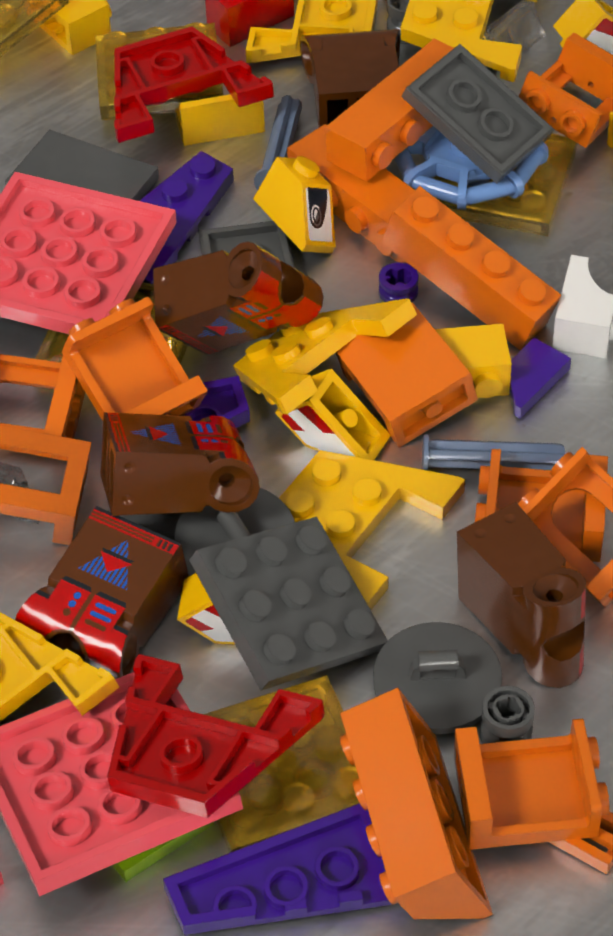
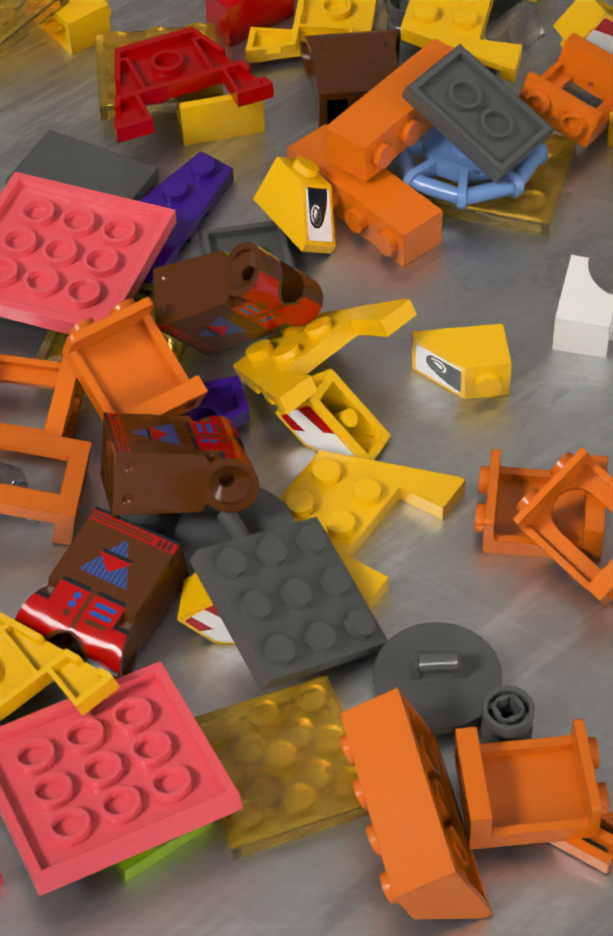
(191, 757): red wing -> none
(282, 134): sand blue axle -> none
(285, 877): dark purple wing -> none
(404, 282): dark purple bush -> none
(409, 377): orange panel -> none
(470, 267): orange brick -> none
(473, 454): sand blue axle -> none
(524, 594): reddish brown piece -> none
(534, 373): dark purple tile -> none

